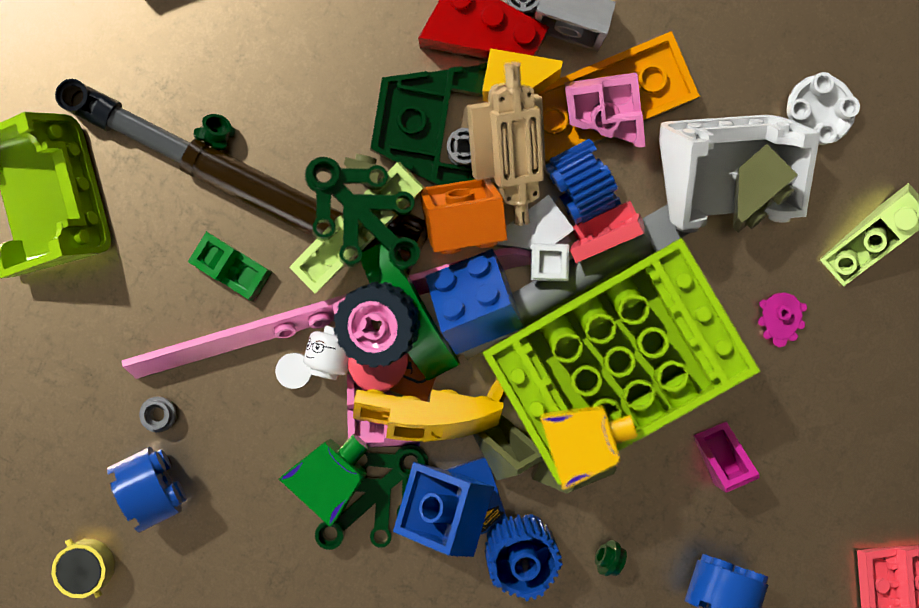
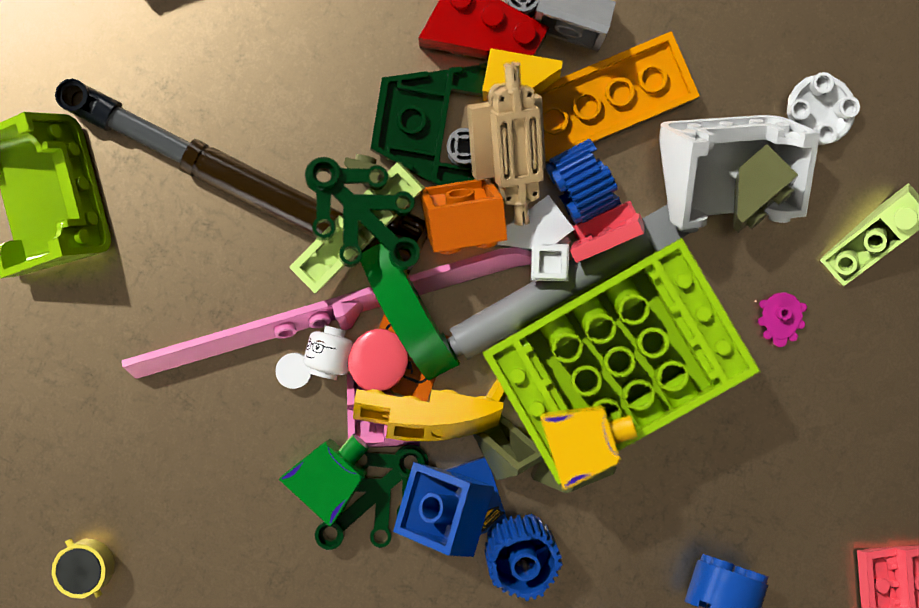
(145, 488): blue brick -> none
(147, 417): light grey plate -> none
(215, 131): dark green plate -> none
(230, 266): green slope -> none
(377, 303): black wheel -> none
(473, 302): blue brick -> none
(607, 106): bright pink slope -> none
(610, 558): dark green plate -> none
(725, 458): dark pink slope -> none

